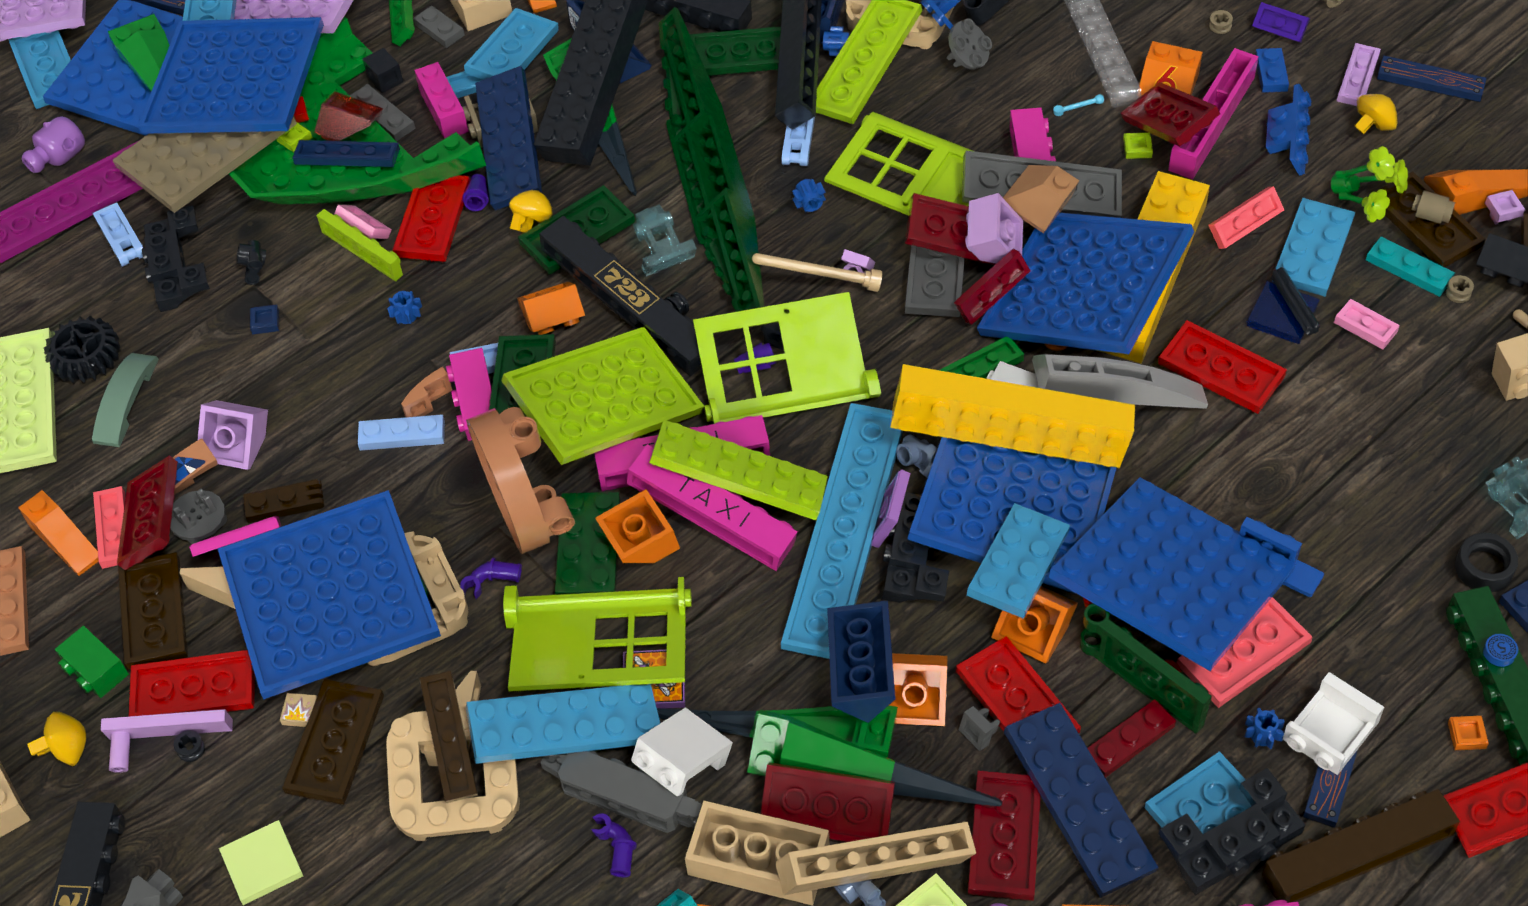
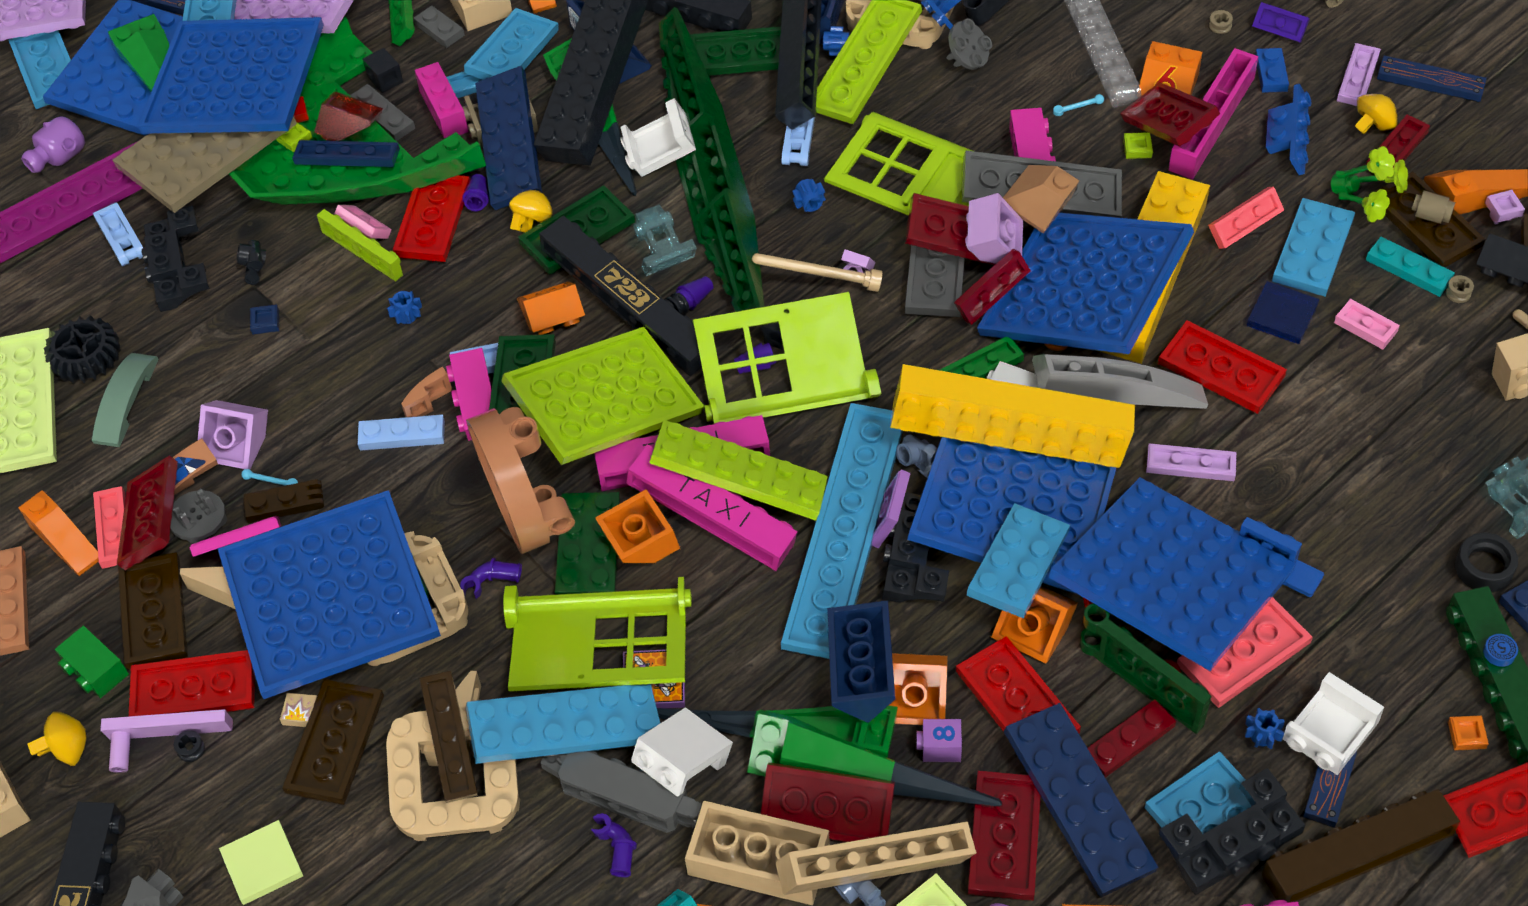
(247, 474): none -> medium azure hinge
(658, 141): none -> white panel
(696, 291): none -> dark purple cone
(940, 740): none -> medium lavender brick
(977, 727): dark grey tile -> none
(1191, 462): none -> lavender tile
(1295, 301): black axle -> none
(1405, 137): none -> dark red plate

